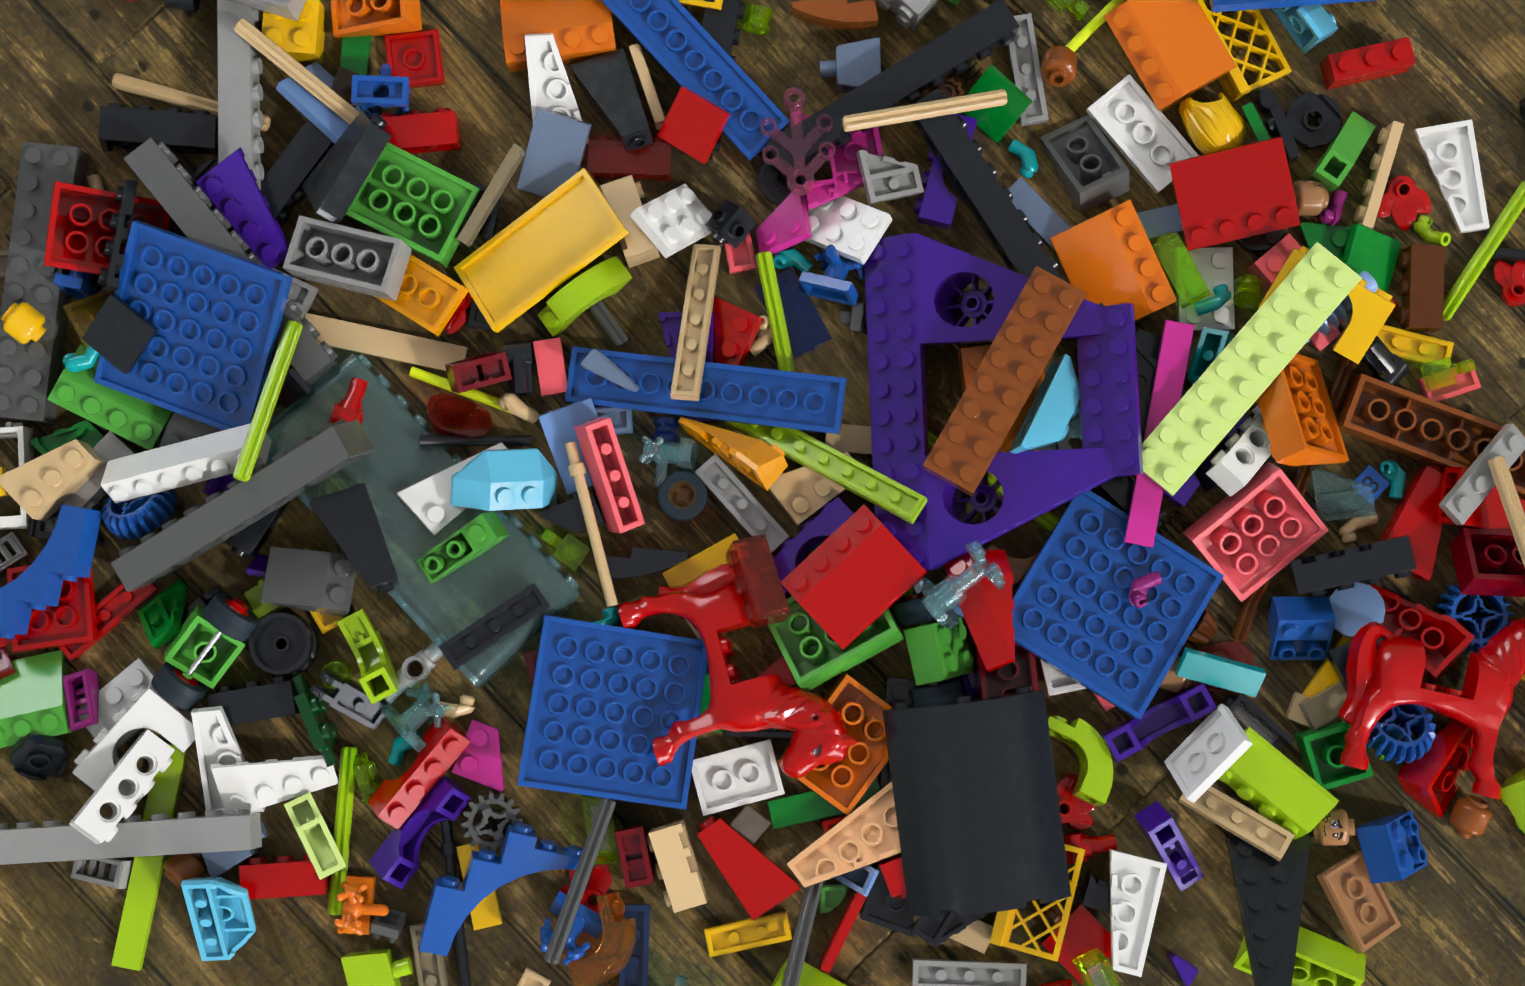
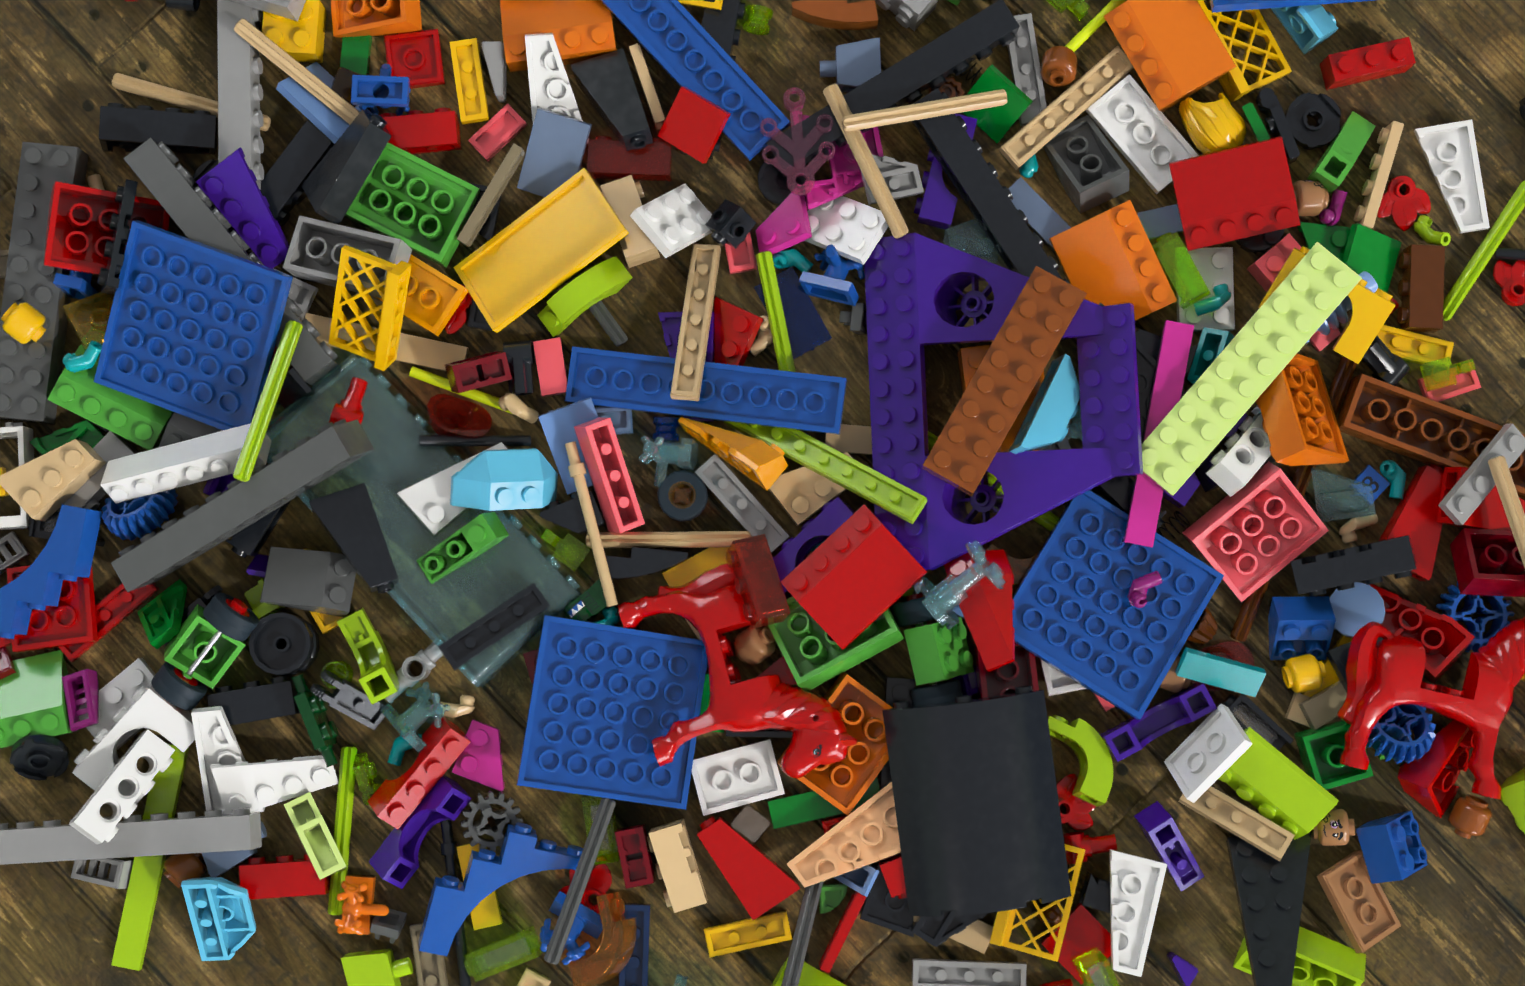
(120, 333): black tile -> none
(391, 313): none -> yellow fence
(469, 81): none -> yellow plate
(497, 68): none -> light grey slope
(497, 132): none -> coral tile
(503, 954): none -> clear neon green window
(587, 604): none -> dark green leg
(604, 367): sand blue slope -> none
(688, 539): none -> tan axle
(754, 645): none -> medium nougat head
(867, 164): none -> tan axle
(972, 240): none -> clear light blue wing
(1066, 108): none -> tan tile
(1247, 291): clear neon green wheel -> none
(1303, 673): none -> yellow head

